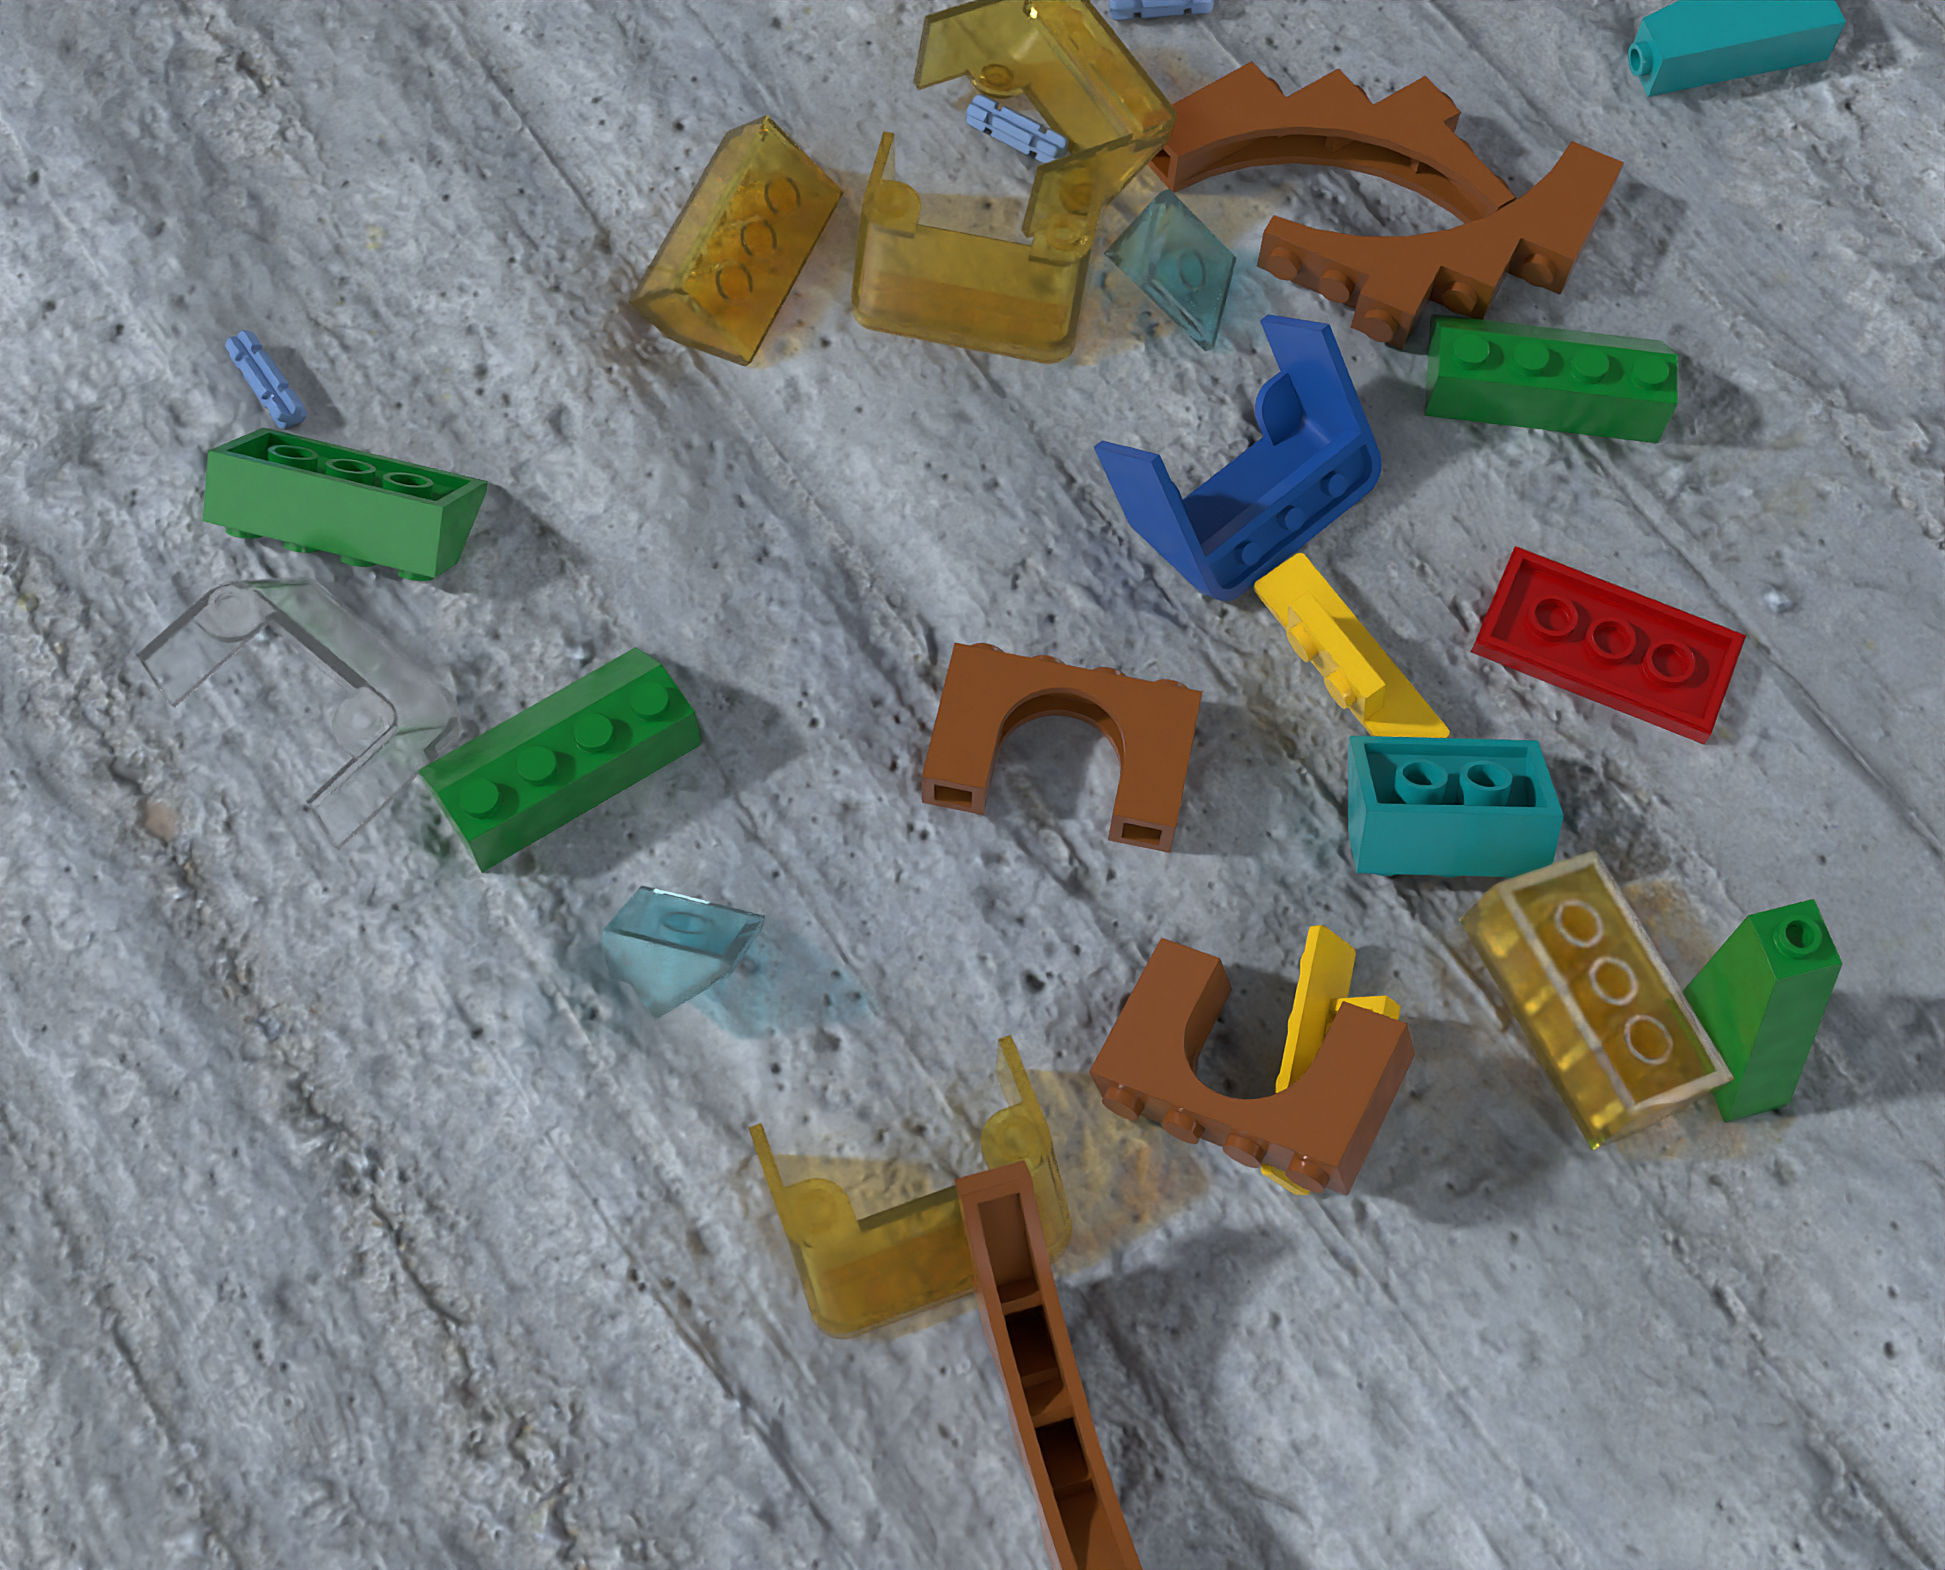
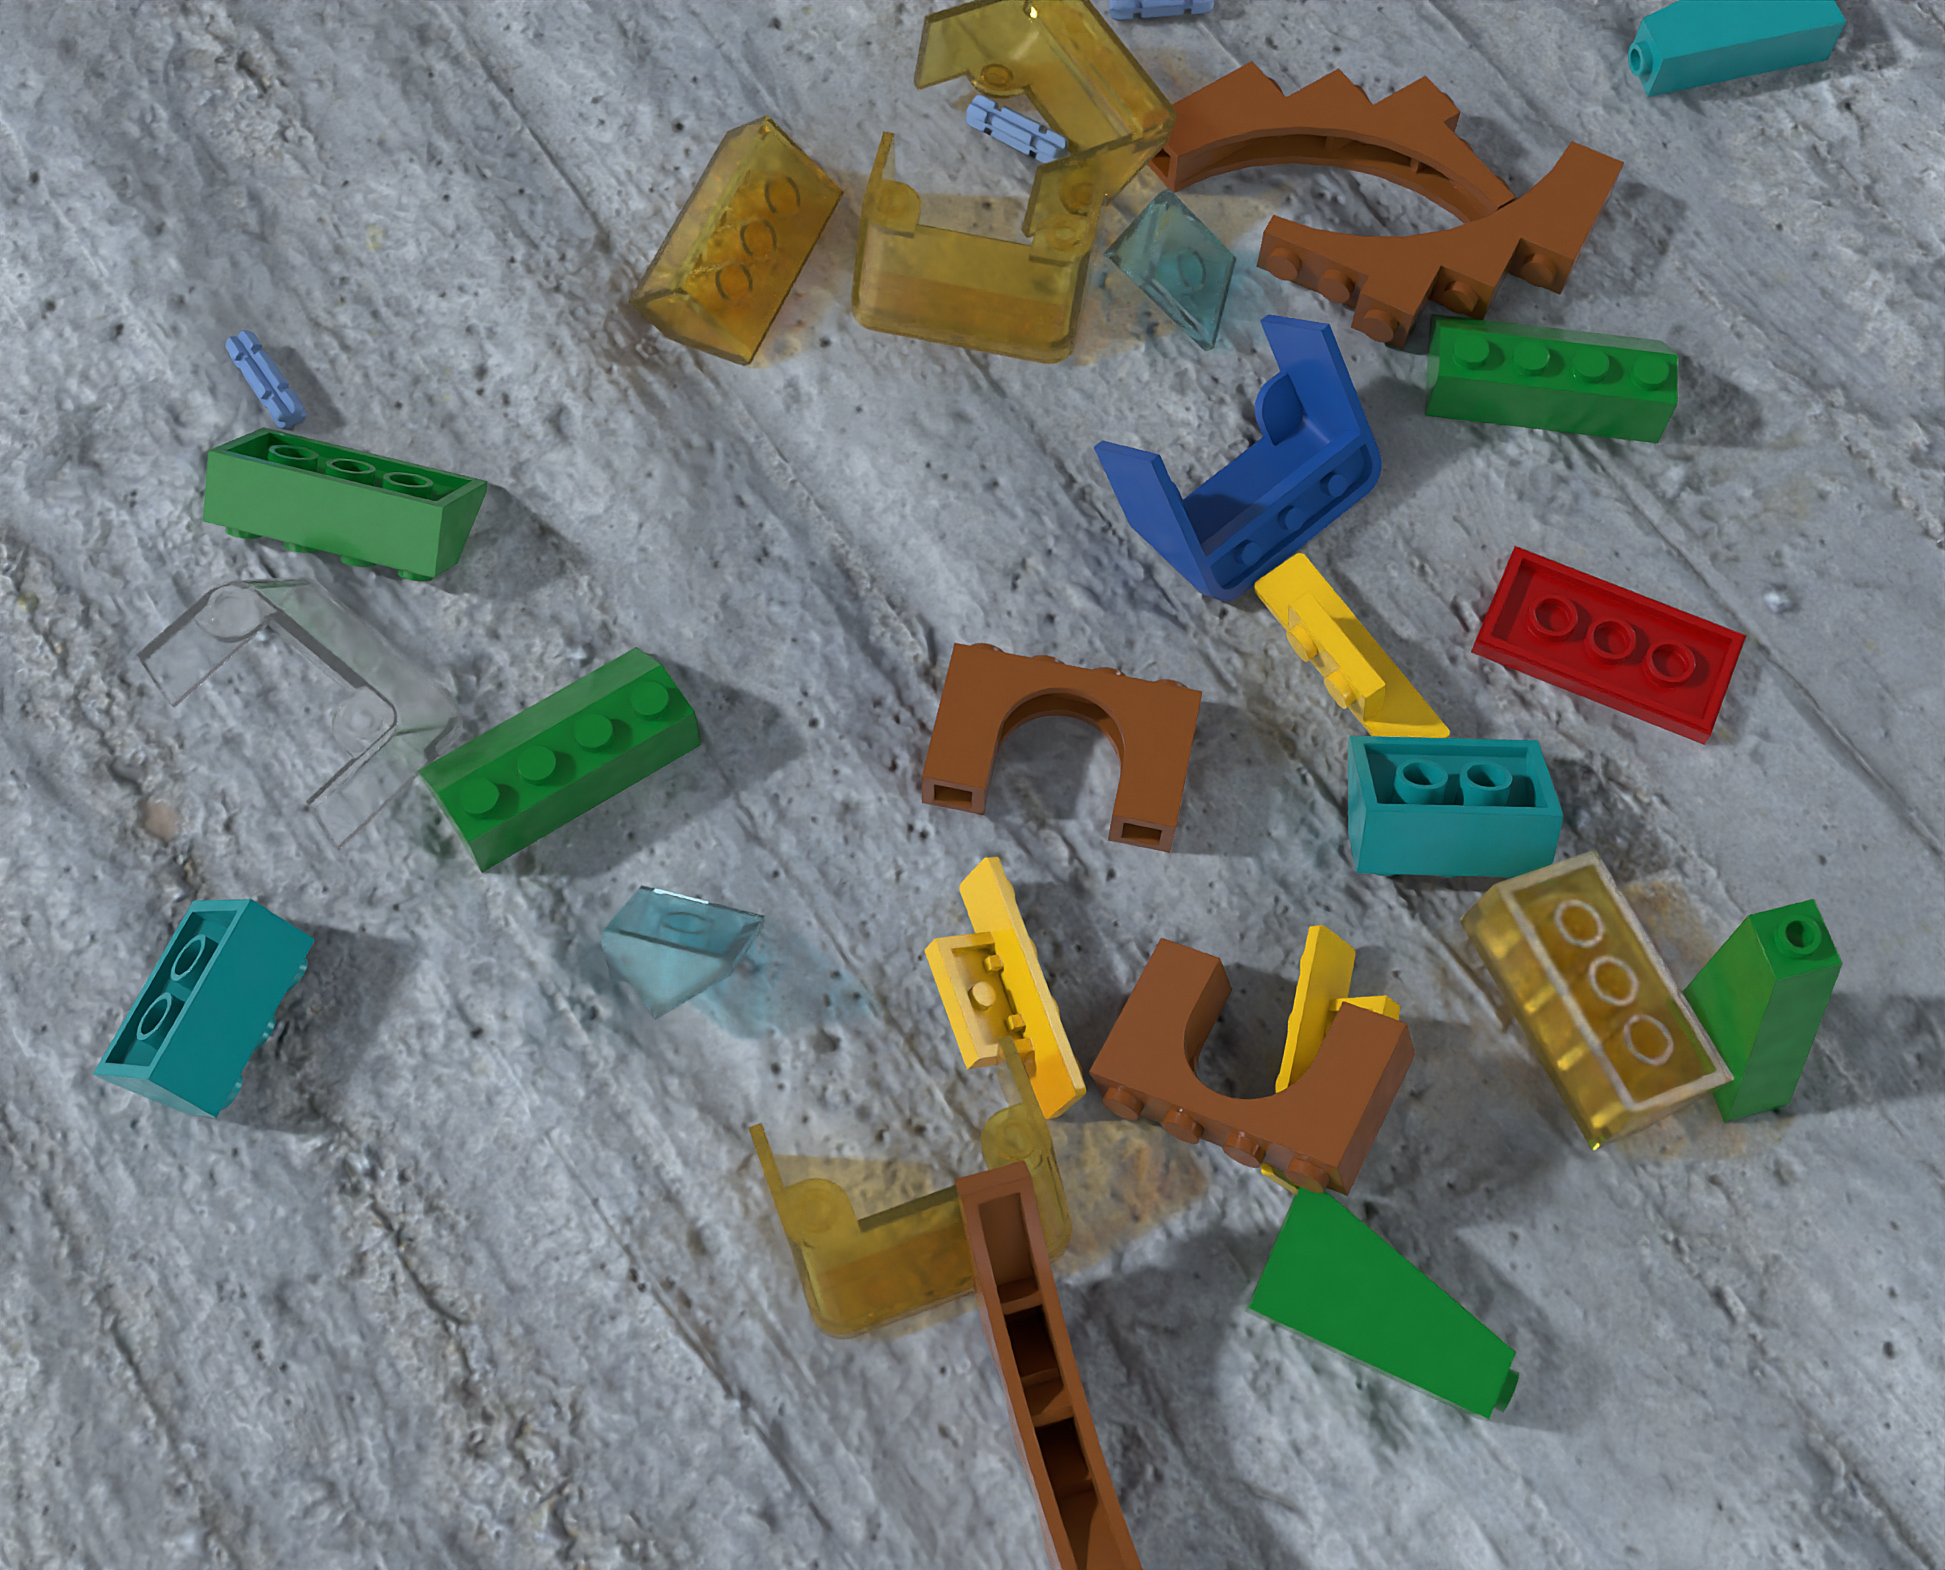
(207, 1006): none -> teal slope
(998, 990): none -> yellow bracket
(1369, 1304): none -> green slope

